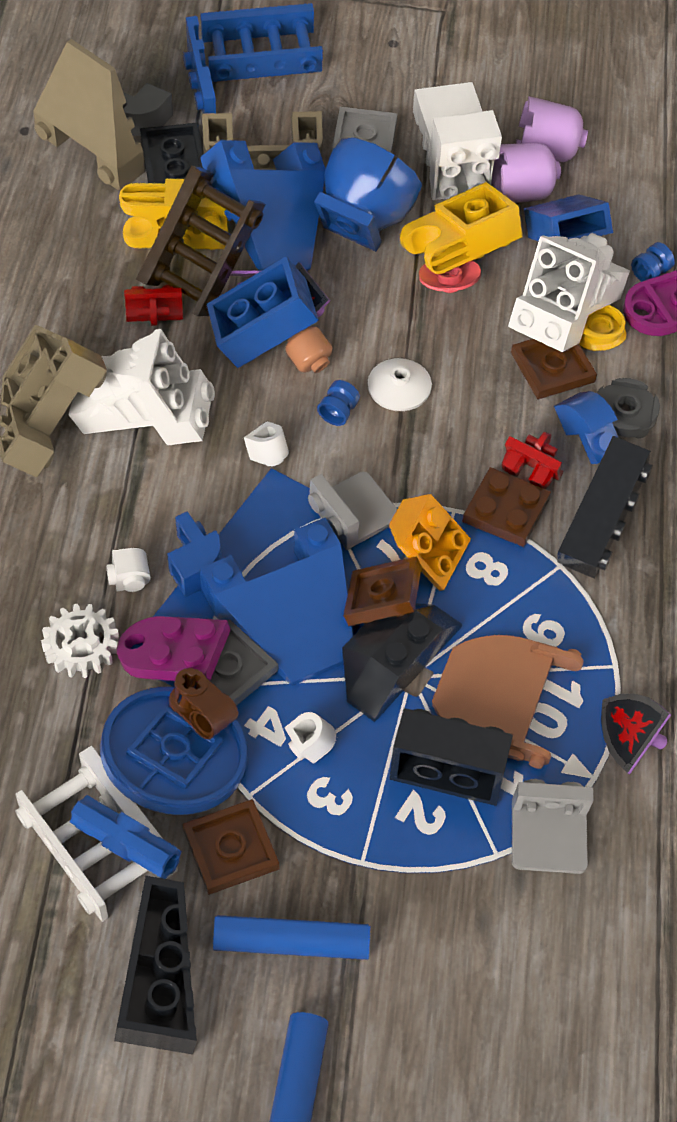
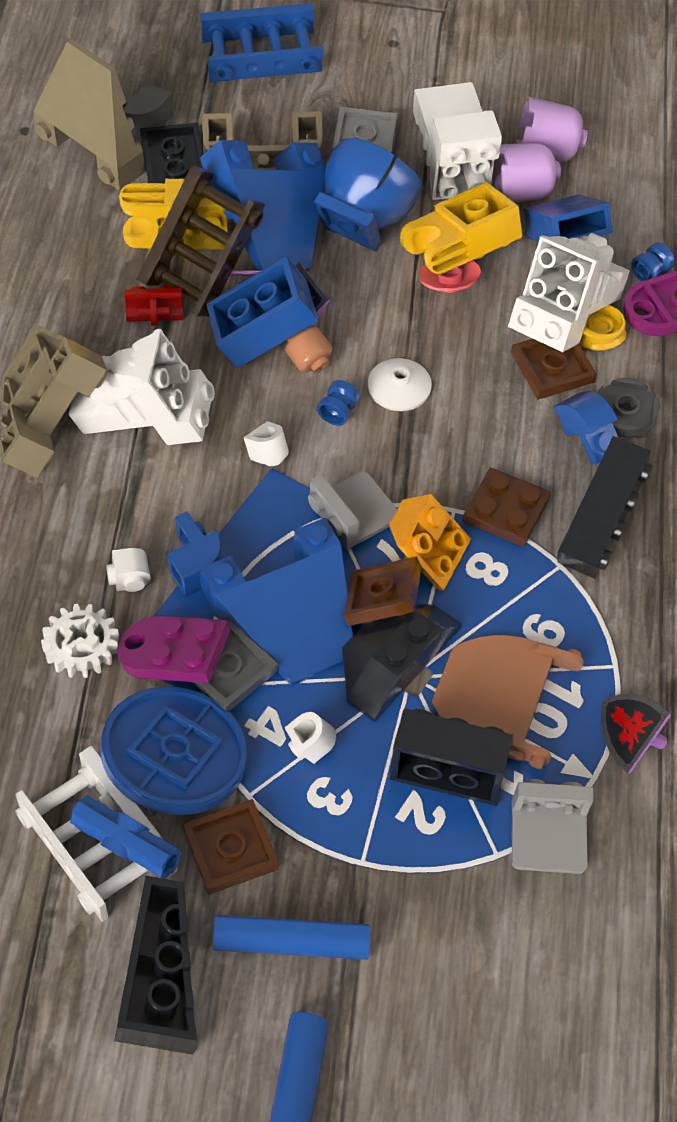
(200, 75): blue wing -> none
(203, 708): reddish brown piece -> none
(544, 466): red hips -> none

